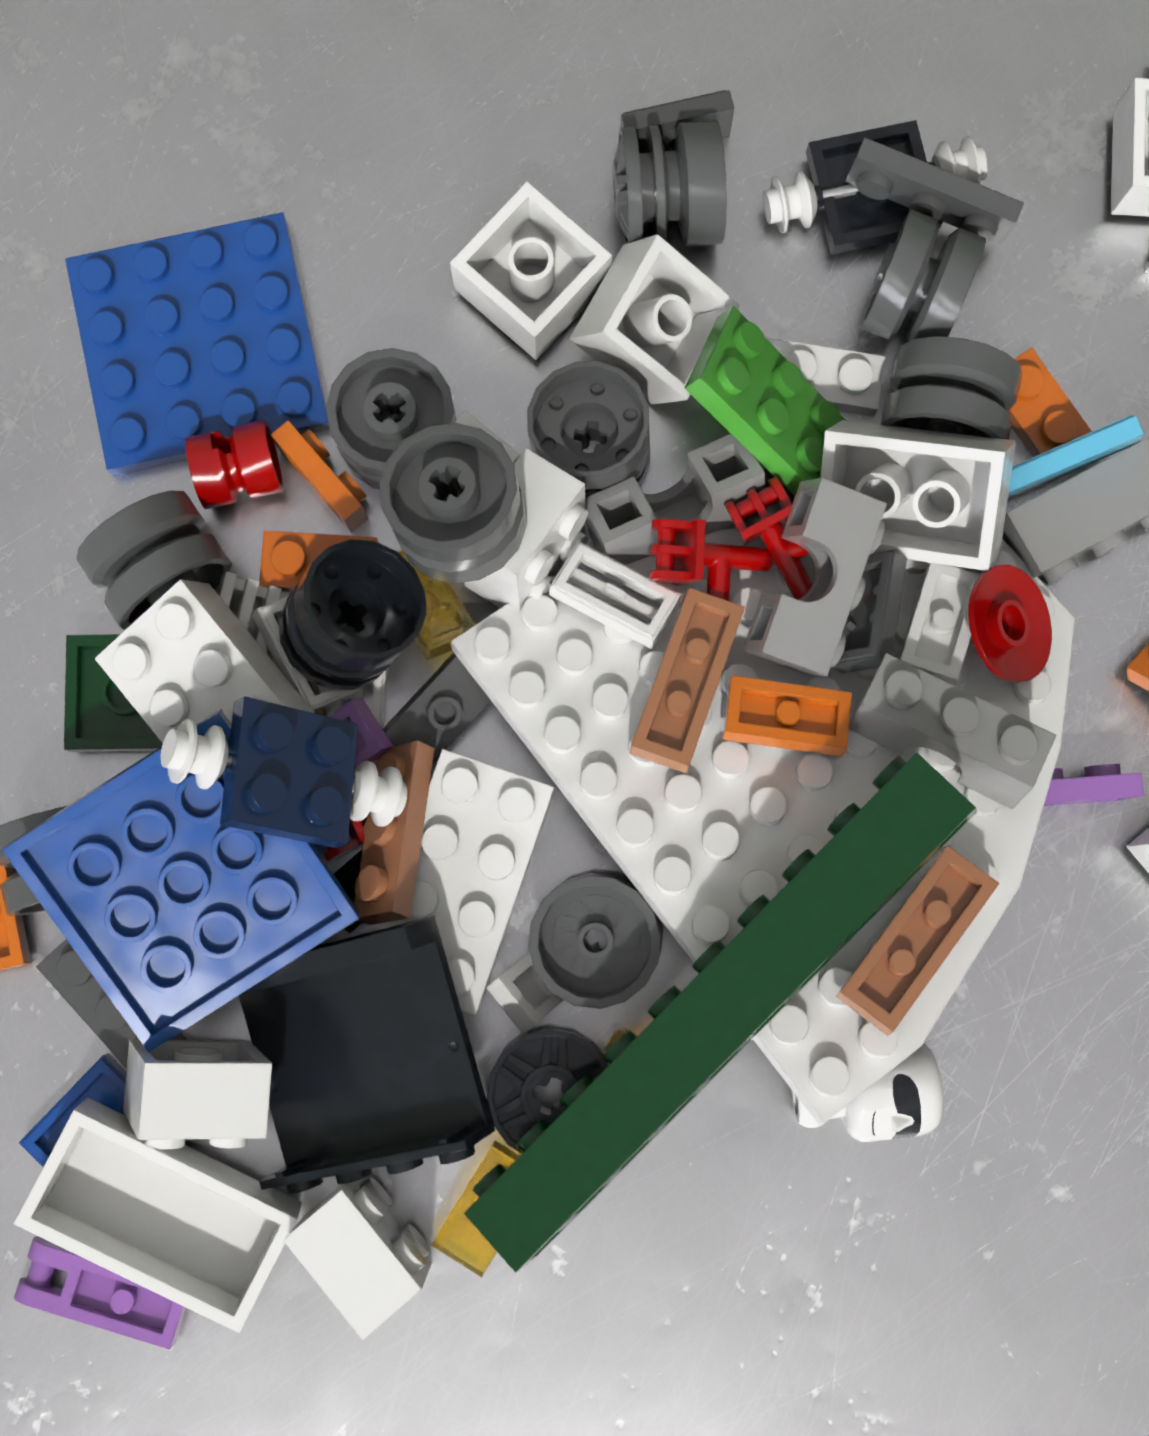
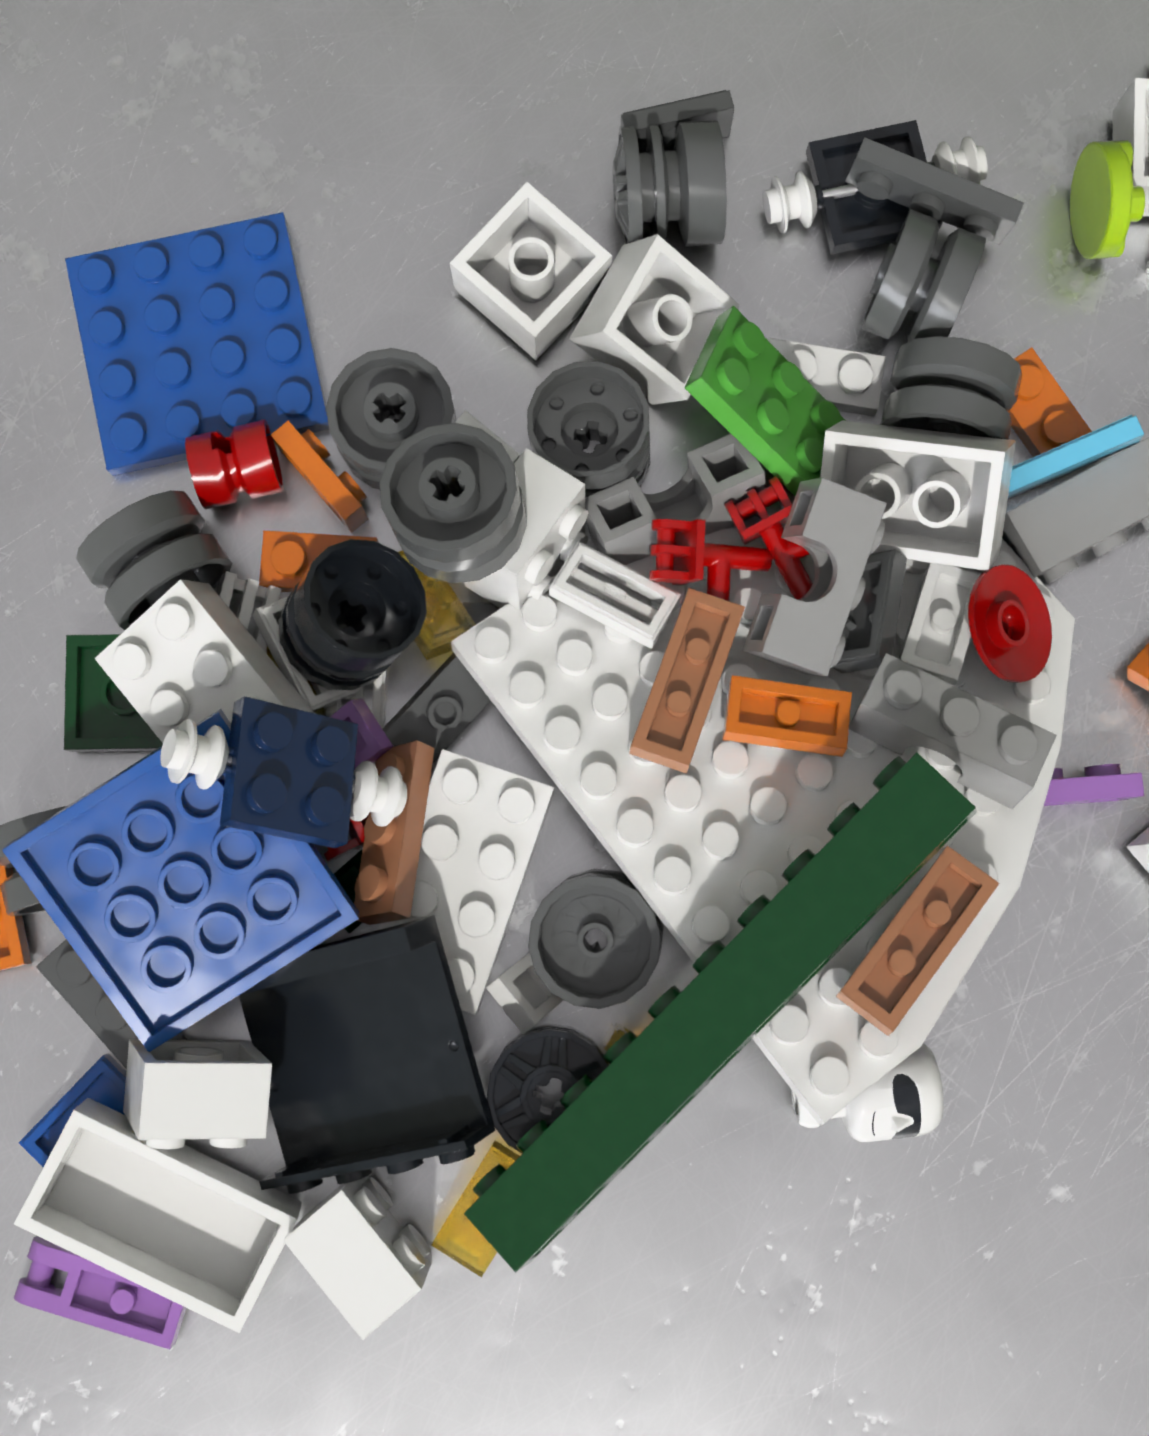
(1104, 199): none -> lime tile

